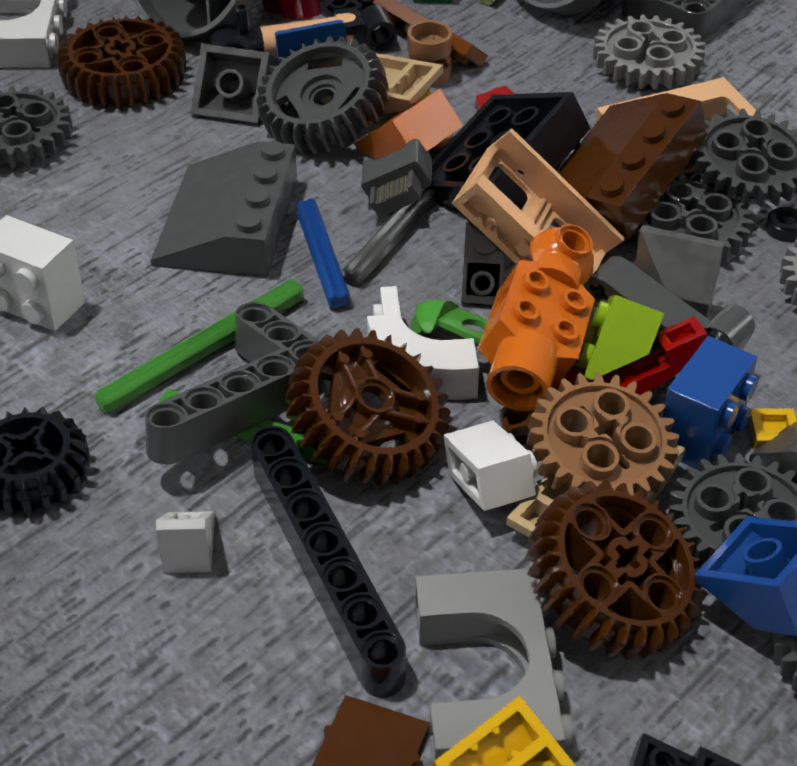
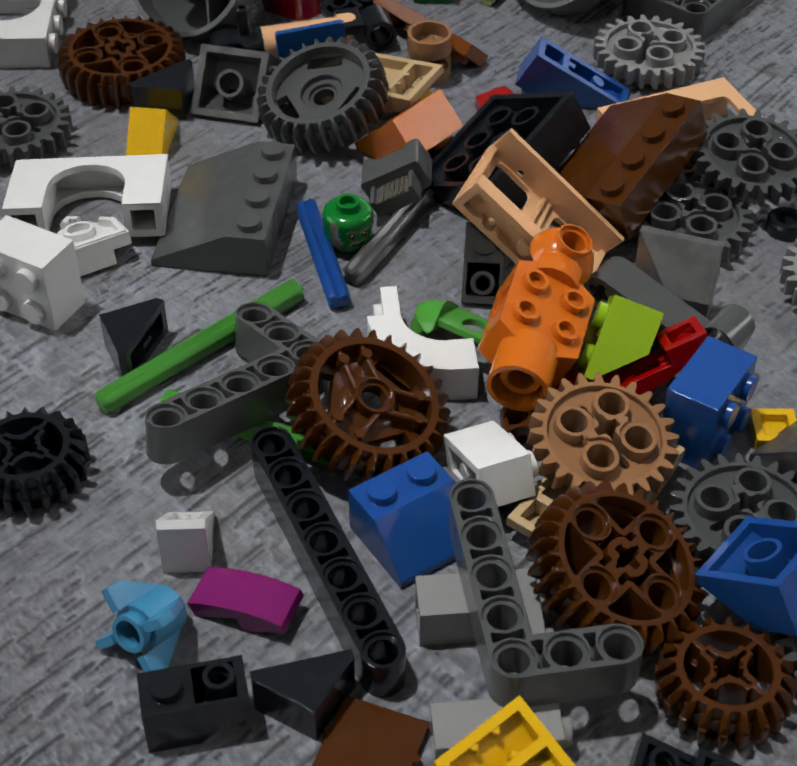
(95, 241): none -> white plate
(134, 333): none -> black slope
(137, 181): none -> white arch
(146, 621): none -> dark azure brick
(150, 131): none -> yellow slope
(165, 89): none -> black slope
(190, 701): none -> black slope
(251, 598): none -> magenta slope
(304, 691): none -> black slope
(348, 223): none -> green head
(405, 518): none -> blue slope
(503, 627): none -> dark grey beam
(556, 70): none -> blue slope
(726, 669): none -> reddish brown gear

